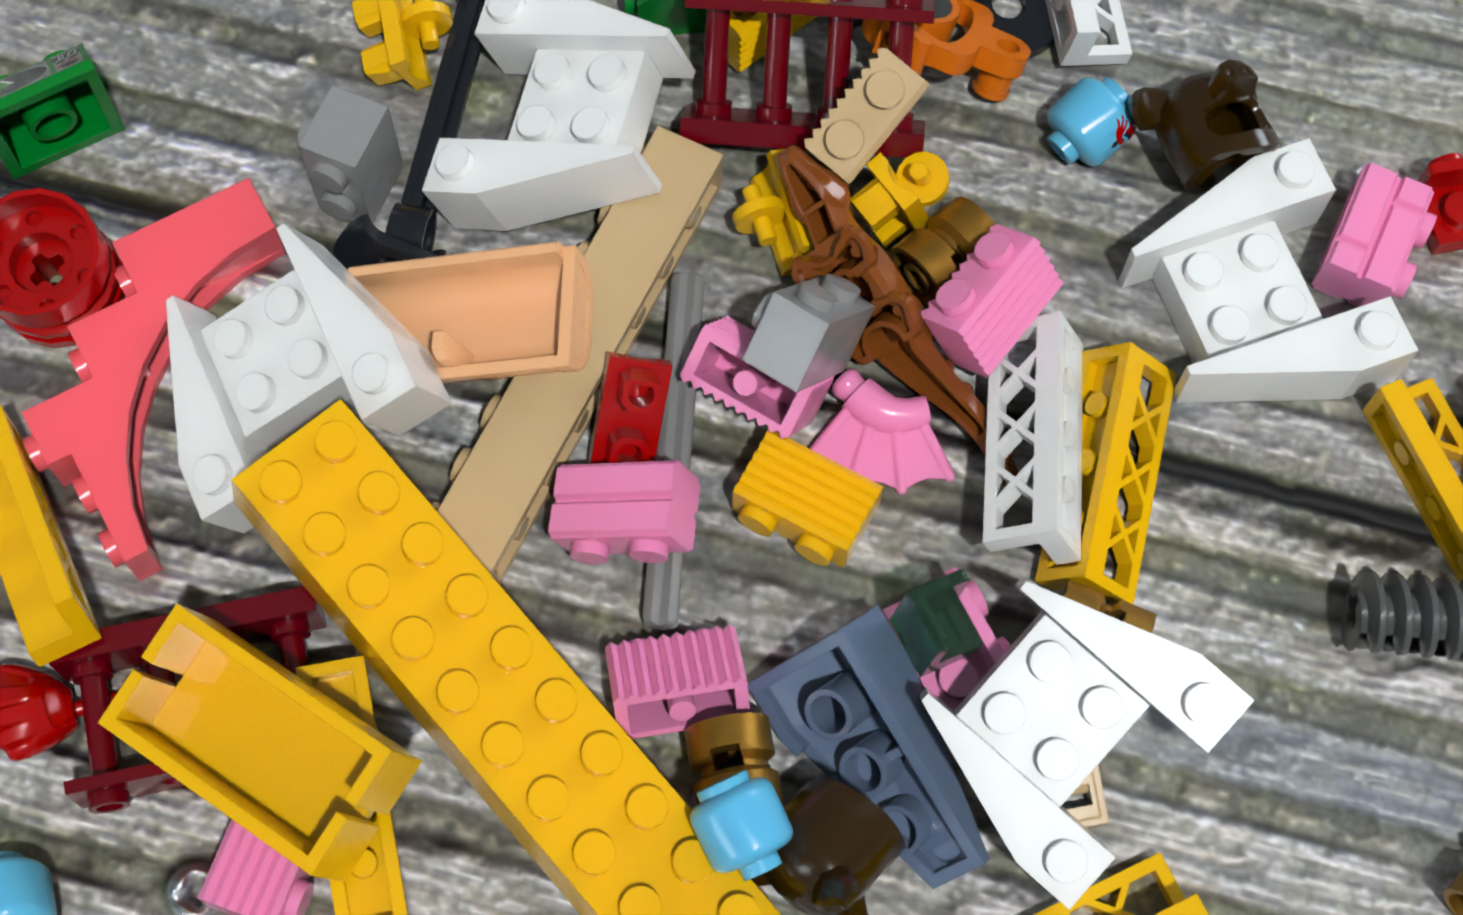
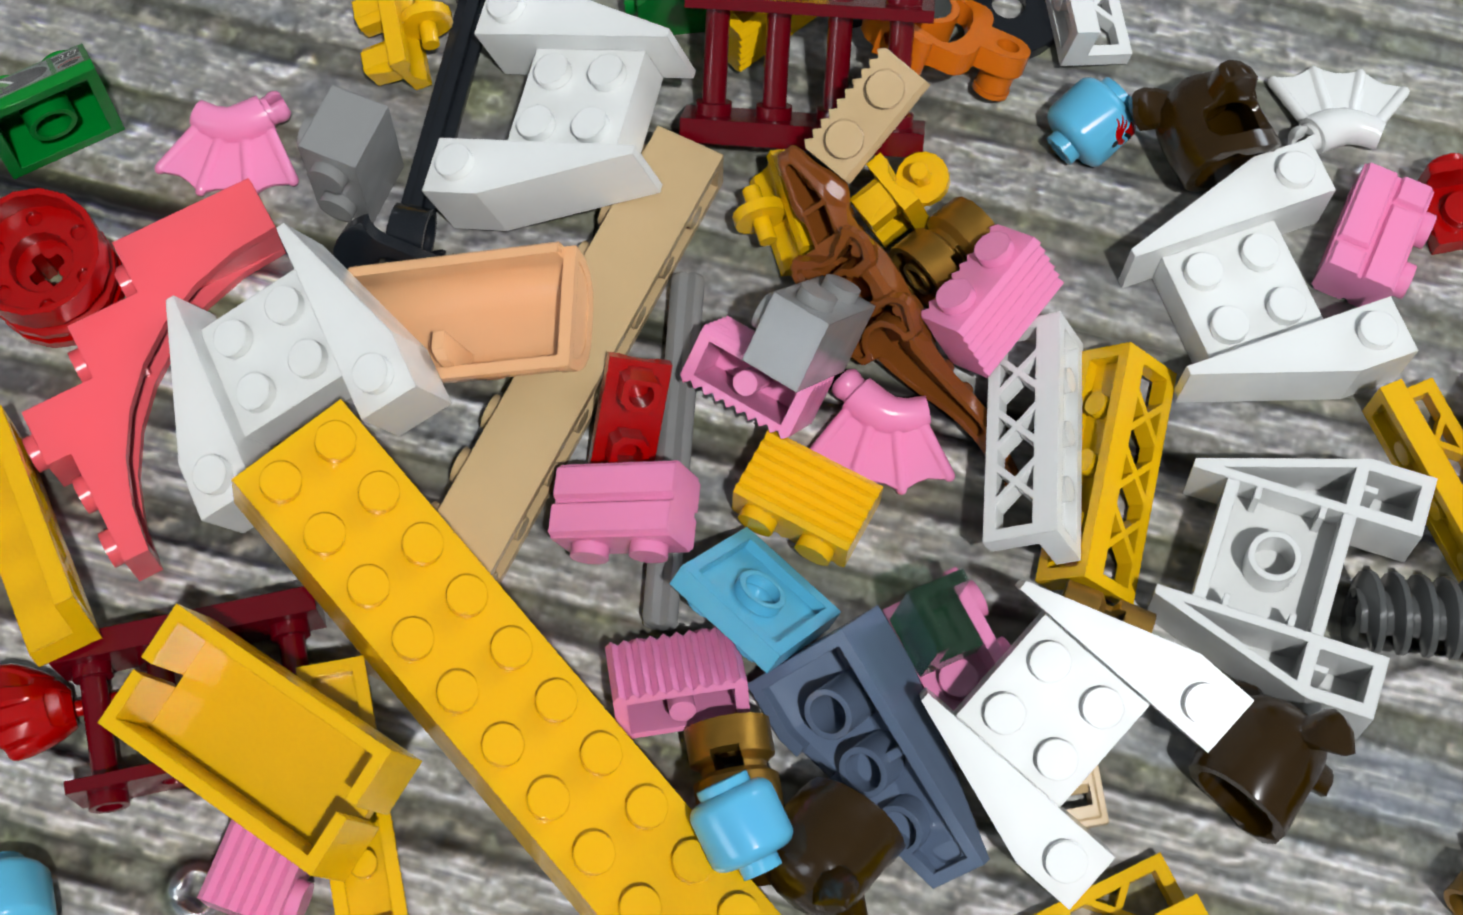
(232, 145): none -> bright pink arm
(755, 599): none -> medium azure plate
(1274, 759): none -> dark brown piece
(1277, 568): none -> white wedge
(1337, 107): none -> white arm

